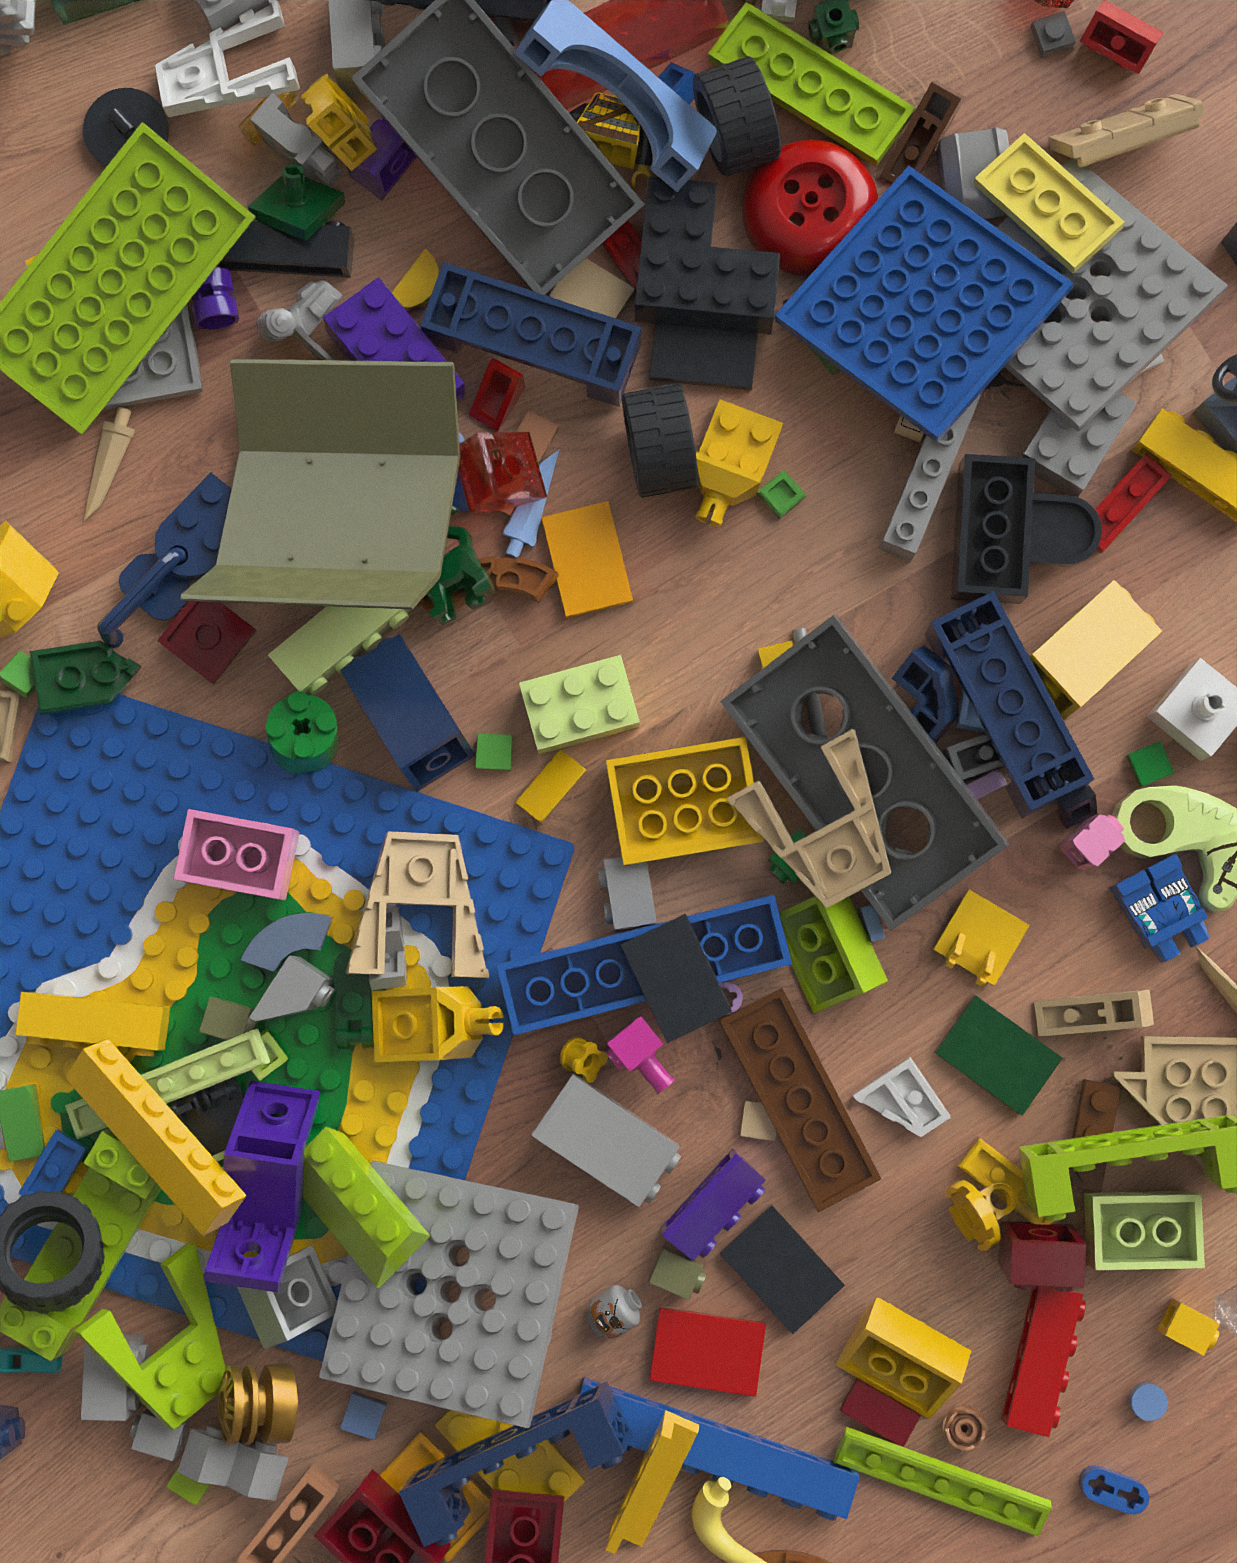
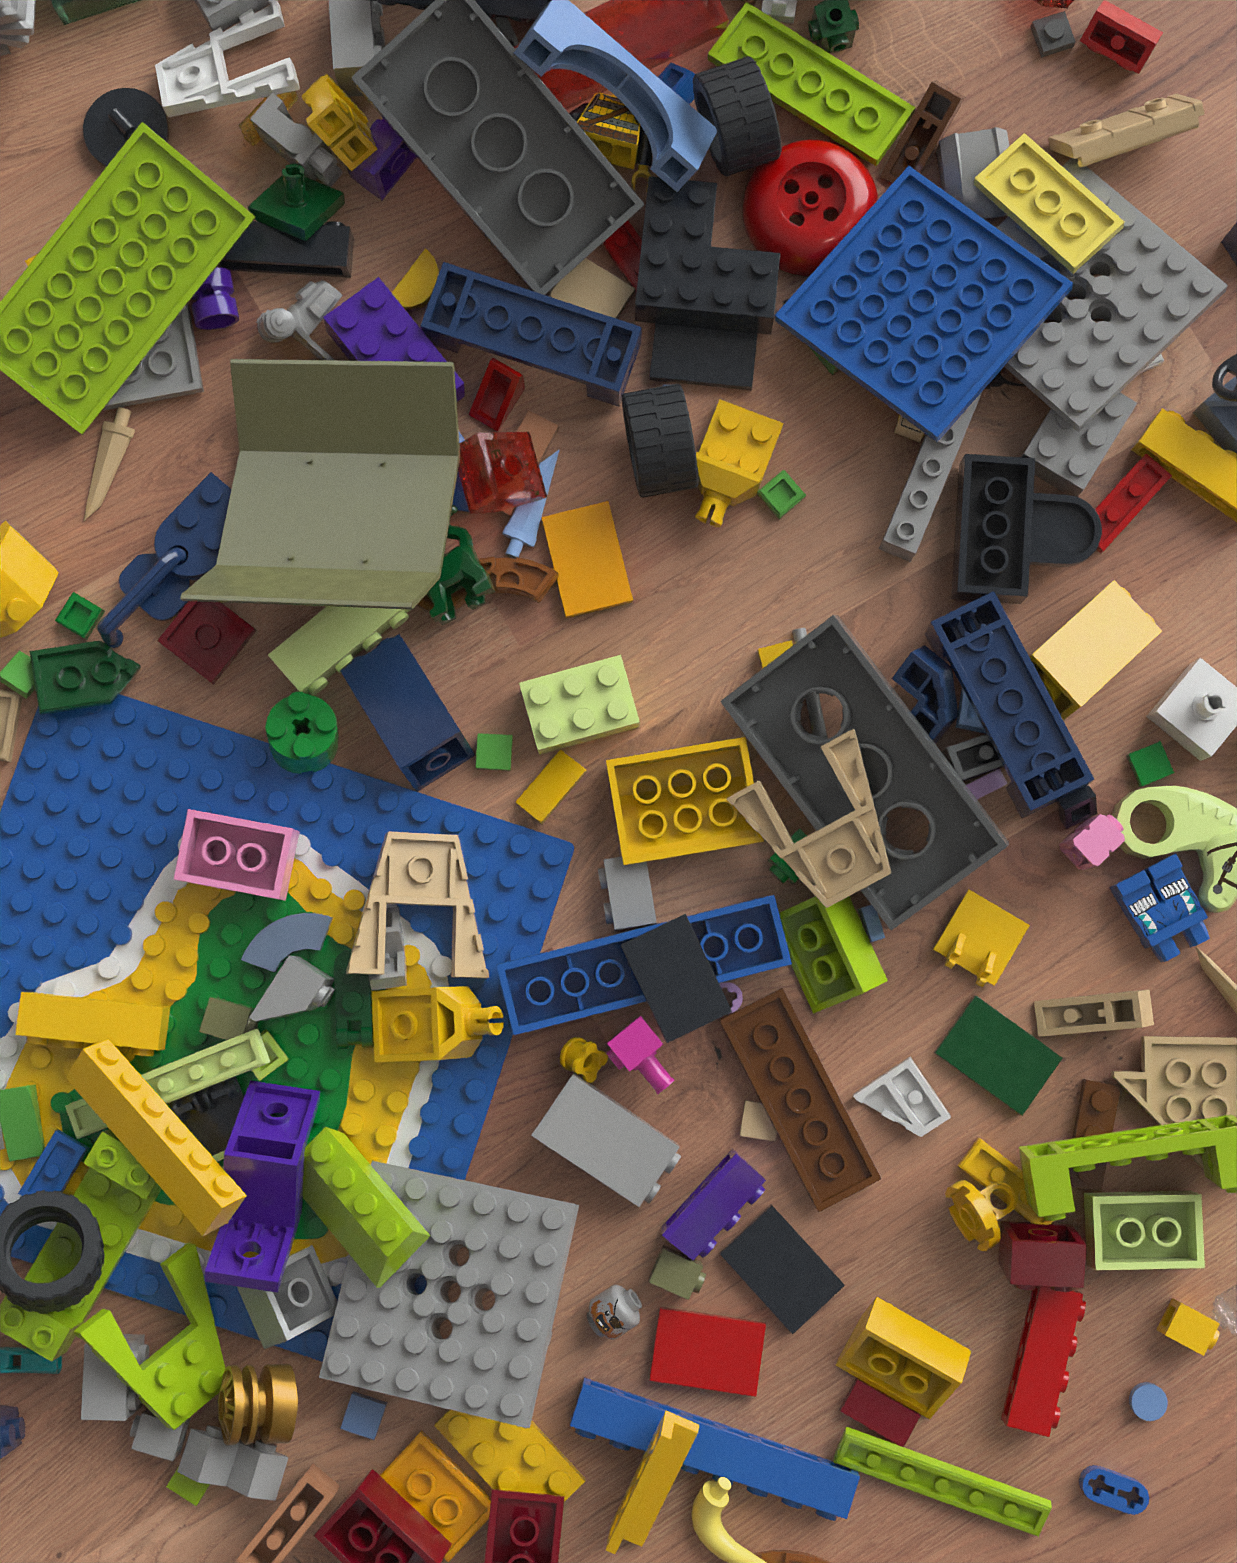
(80, 615): none -> green tile
(435, 1492): dark blue plate -> none
(964, 1440): nougat plate -> none

